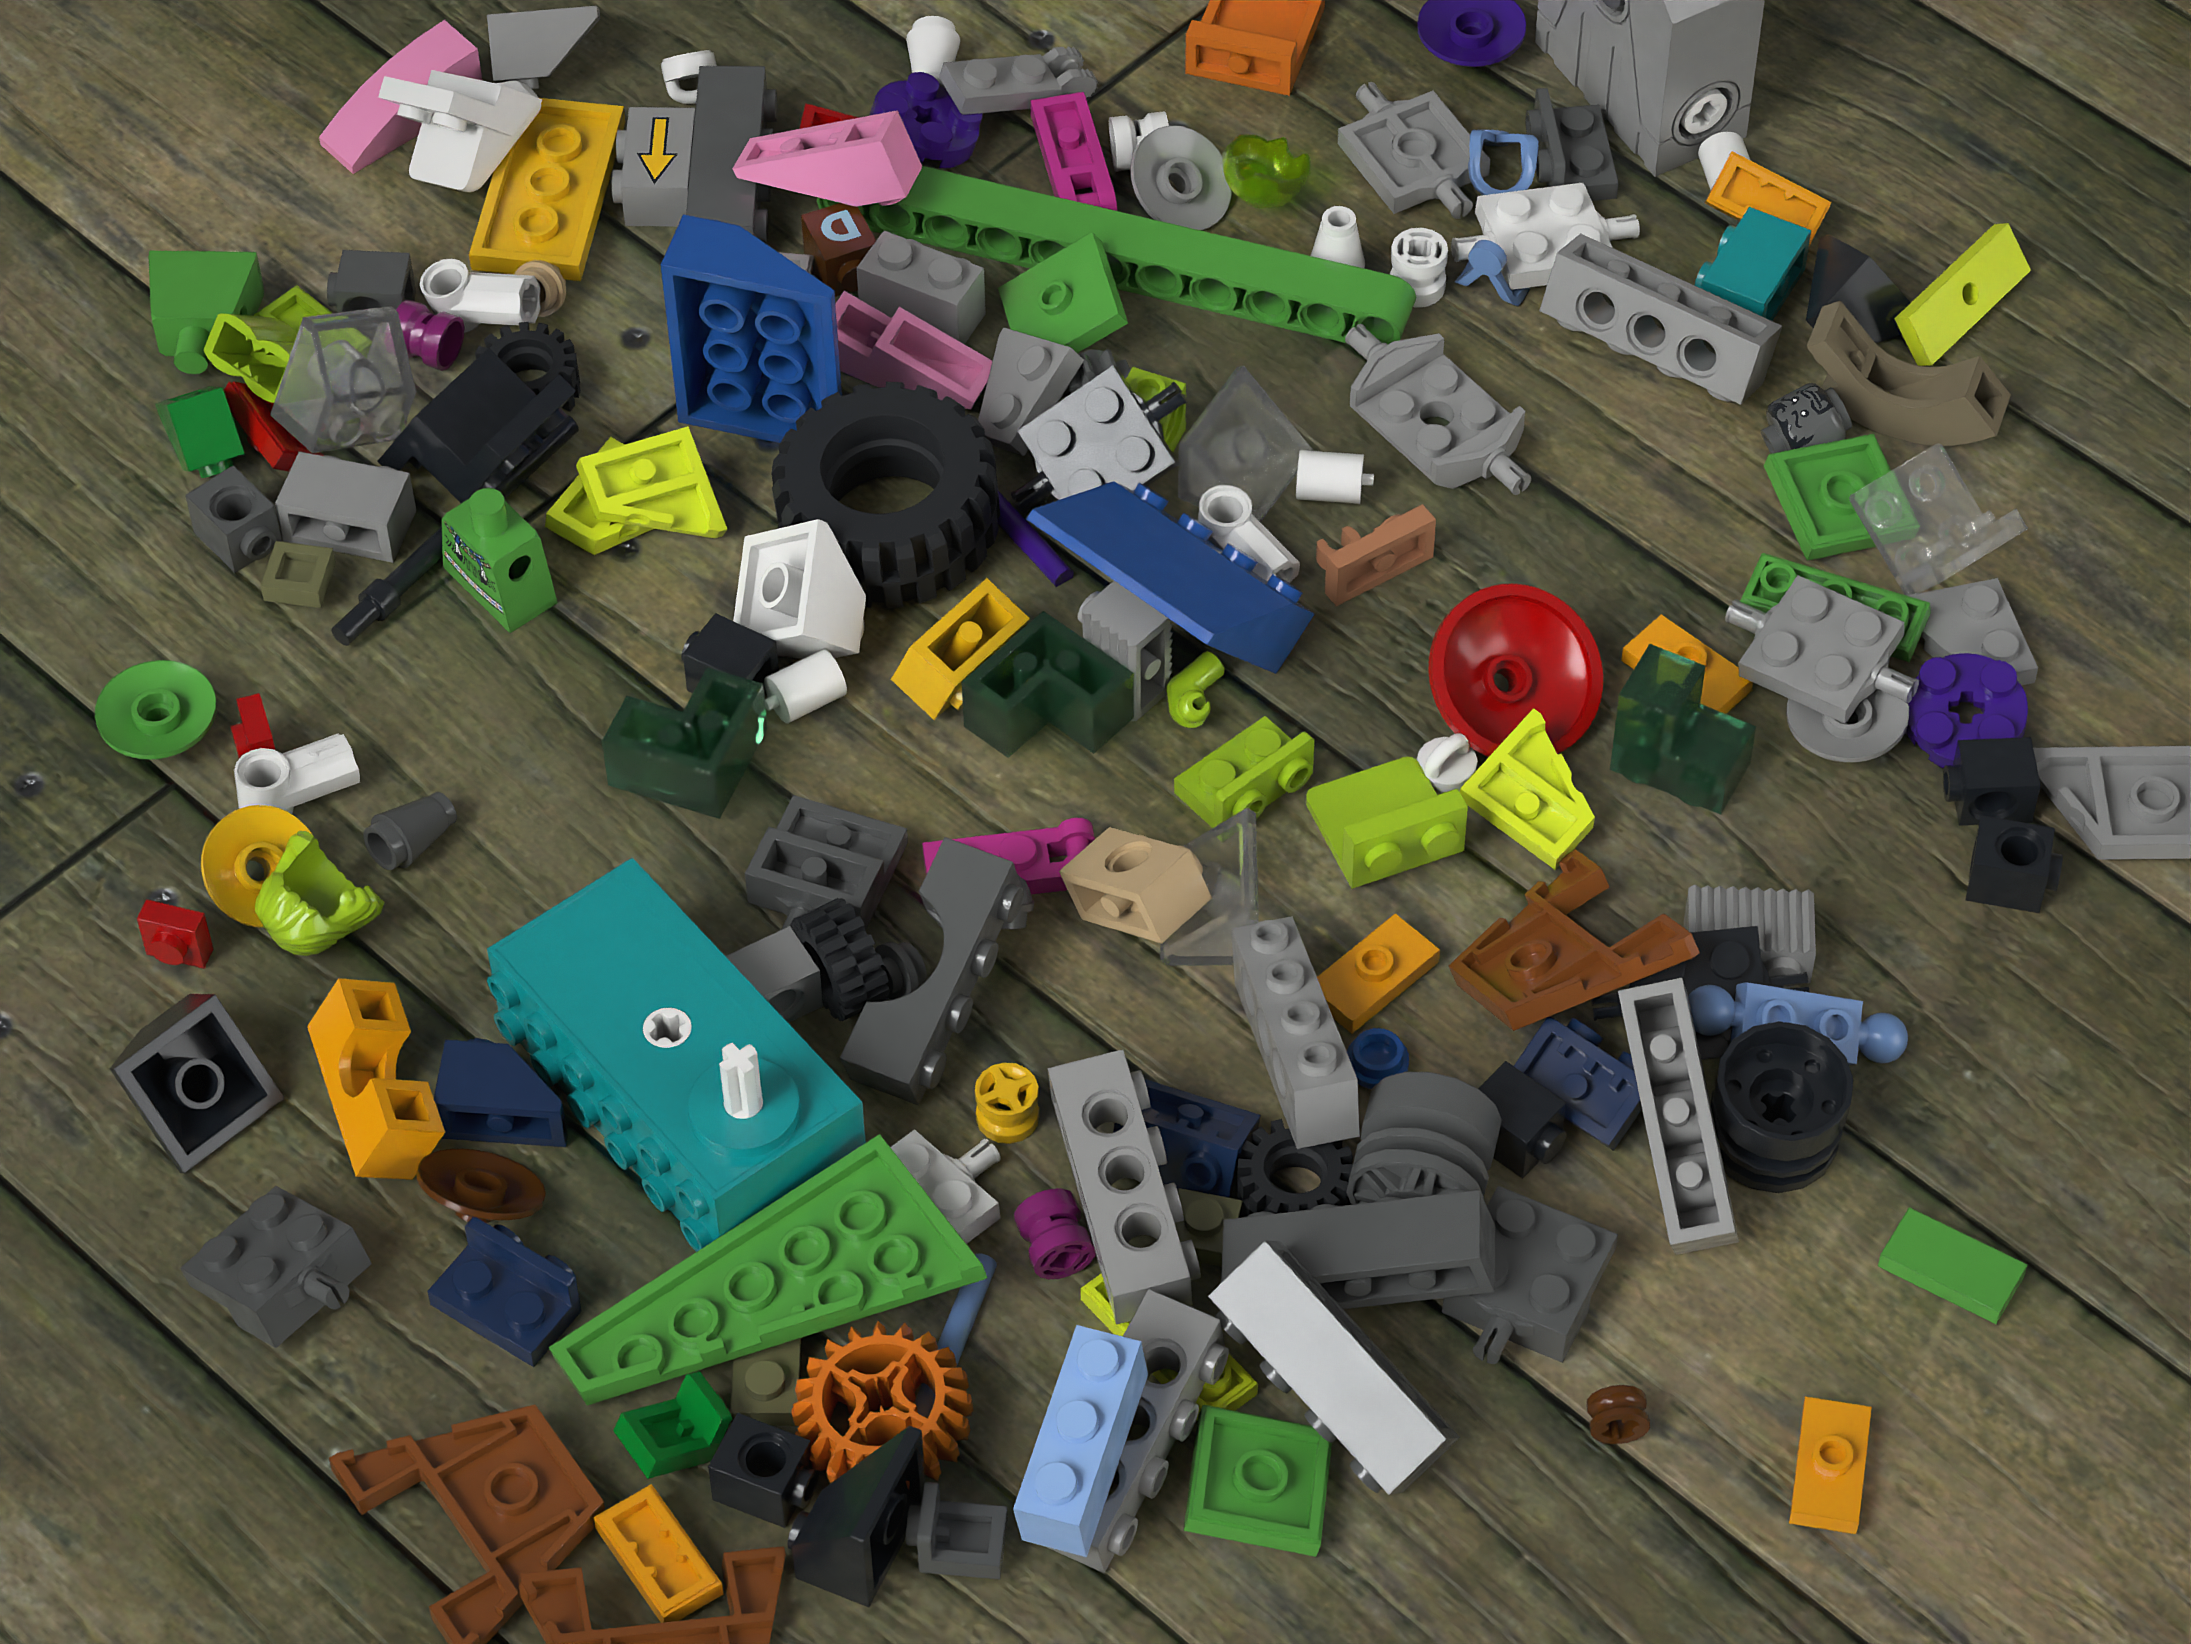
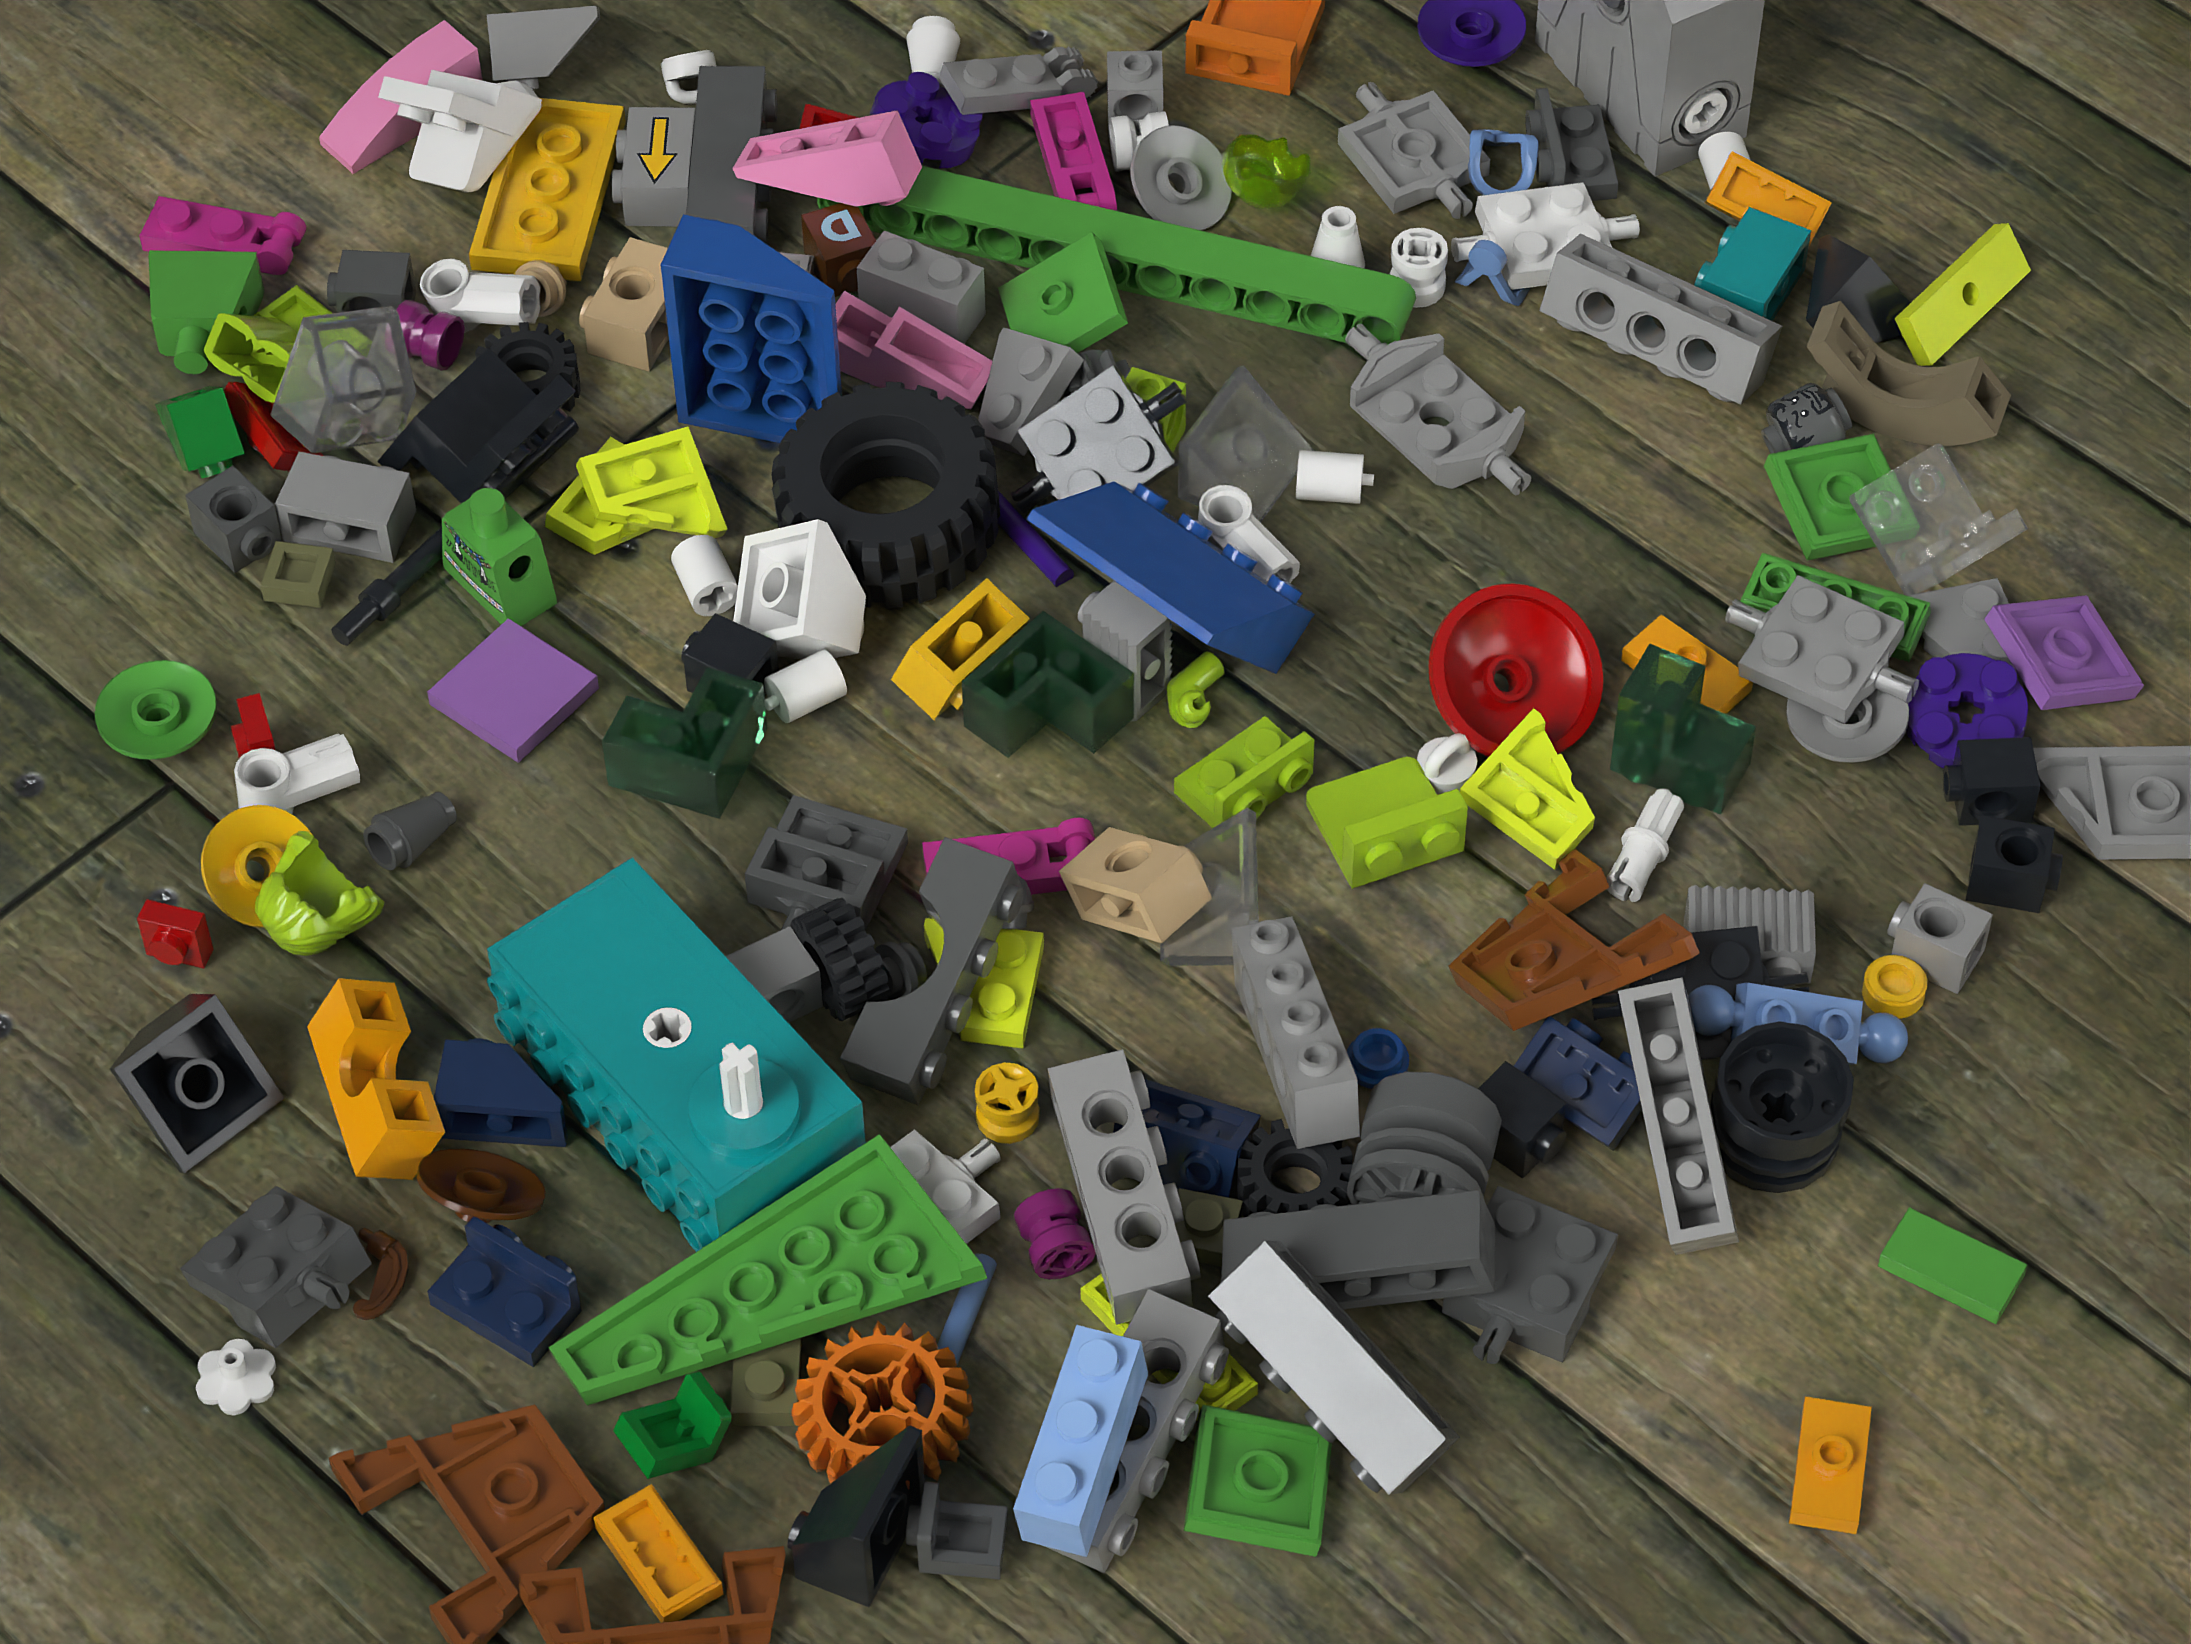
(203, 227): none -> dark pink plate
(235, 1376): none -> white plant
(389, 1277): none -> reddish brown piece
(513, 690): none -> medium lavender tile
(628, 311): none -> tan brick
(705, 575): none -> white piece
(755, 1447): black brick -> none
(1006, 995): none -> neon yellow wing
(1134, 83): none -> light grey brick
(1376, 972): light orange plate -> none
(1377, 557): nougat plate -> none
(1618, 1414): reddish brown bush -> none
(1644, 845): none -> white axle
(1894, 986): none -> yellow tile
(1960, 932): none -> light grey brick
(2063, 652): none -> medium lavender tile

